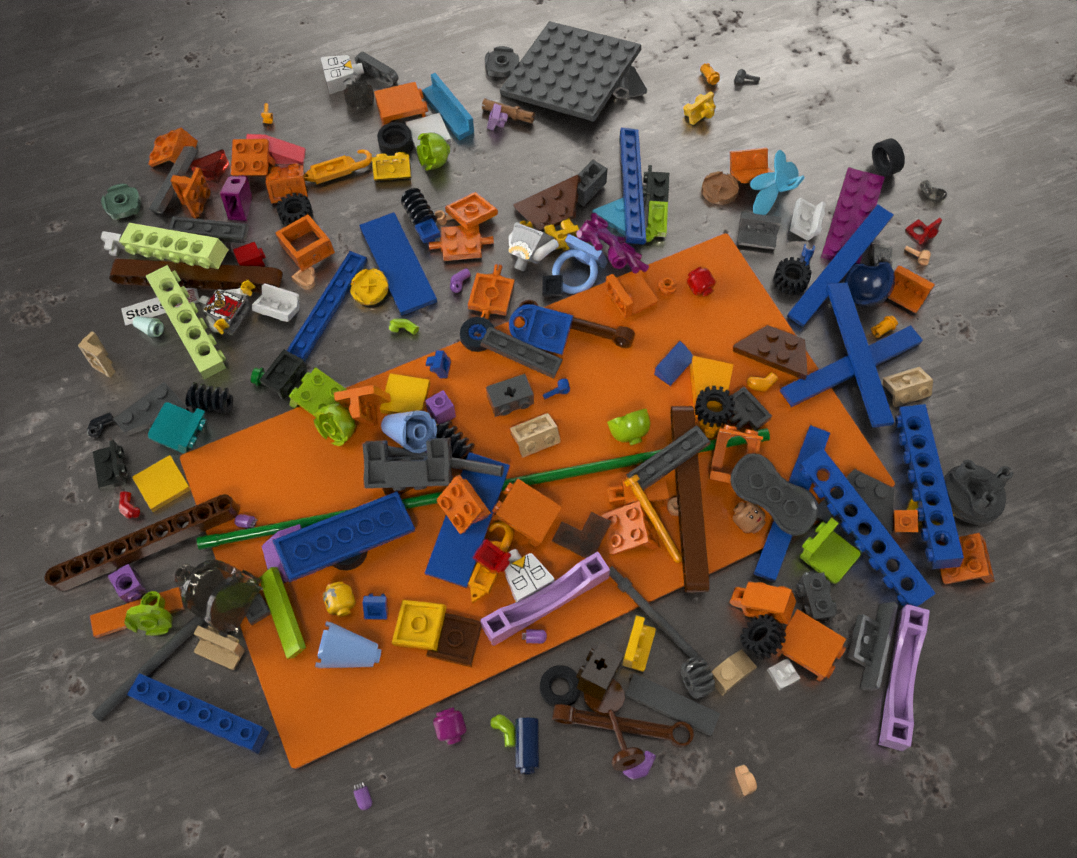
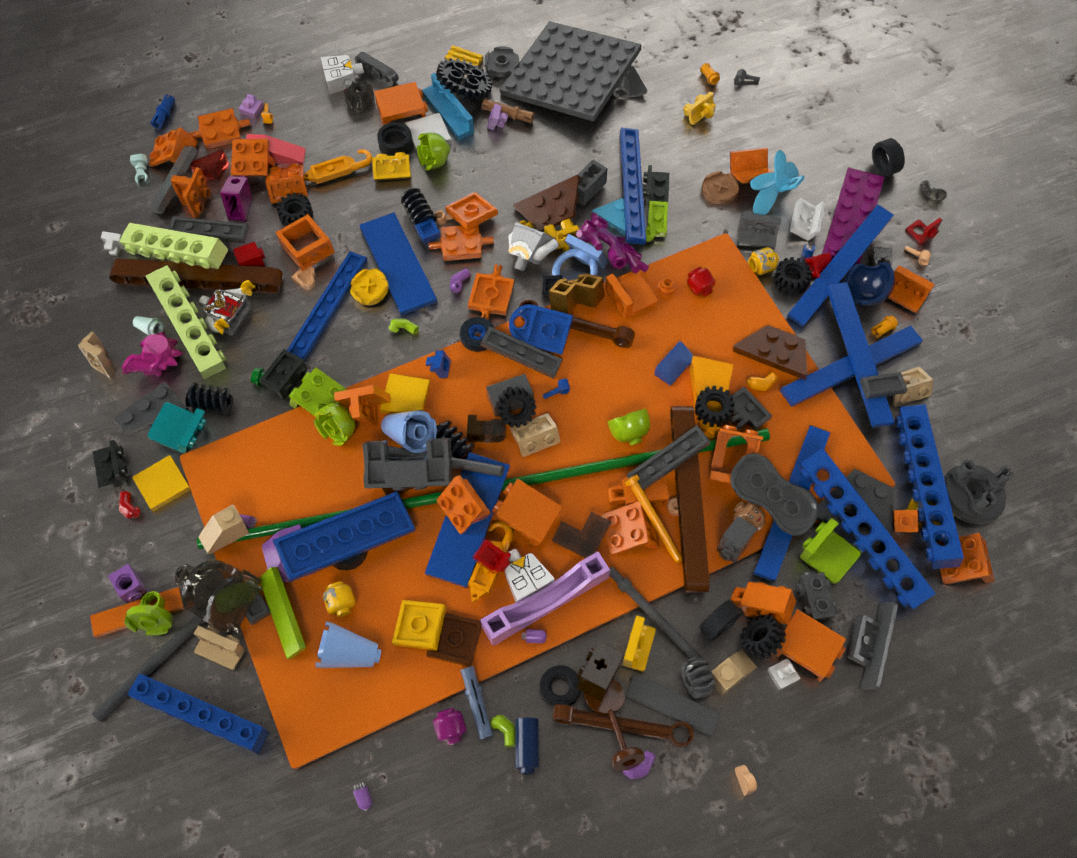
(97, 424): black arm -> none
(125, 209): sand green plate -> none
(133, 541): reddish brown beam -> none
(140, 163): none -> light aqua piece
(153, 307): white sticker -> none
(155, 356): none -> dark pink head
(162, 111): none -> blue pin
(219, 128): none -> orange plate
(223, 529): none -> tan slope
(251, 106): none -> lavender tile
(277, 303): white bracket -> none
(375, 607): blue tile -> none
(440, 408): medium lavender brick -> none
(451, 75): none -> black gear
(464, 54): none -> yellow tile
(476, 701): none -> sand blue pin
(485, 431): none -> leg
(524, 415): none -> black tyre
(585, 290): none -> pearl gold brick
(720, 620): none -> black tyre
(736, 539): none -> dark grey brick
(763, 261): none -> yellow head
(818, 263): none -> red bracket
(883, 385): none -> dark grey tile
(898, 708): lavender arch -> none

